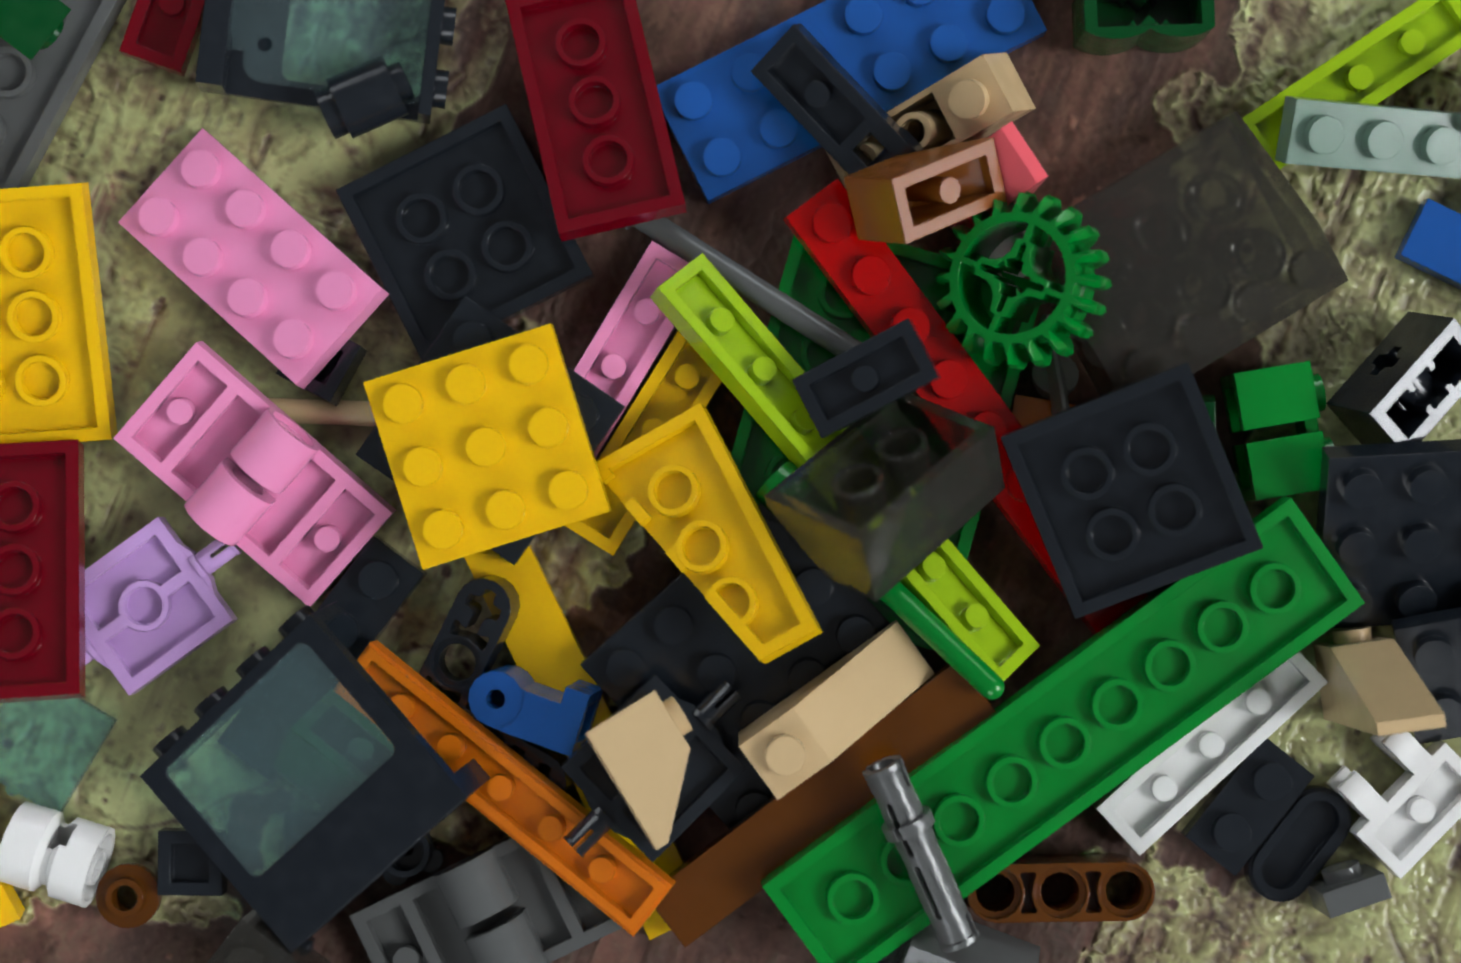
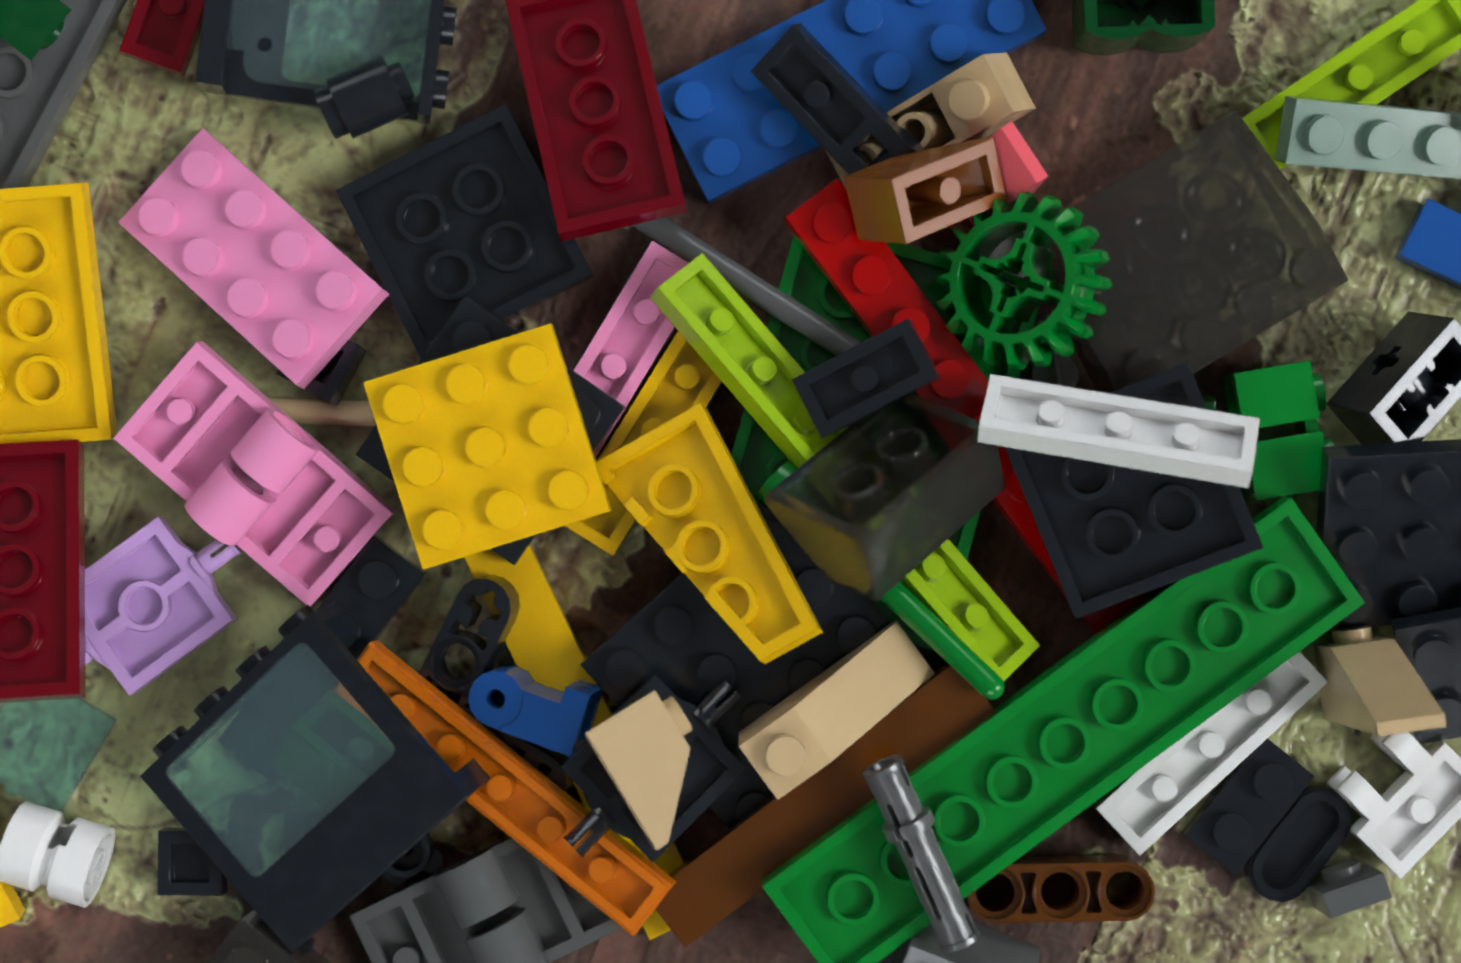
(144, 884): reddish brown plate -> none
(1119, 430): none -> white plate

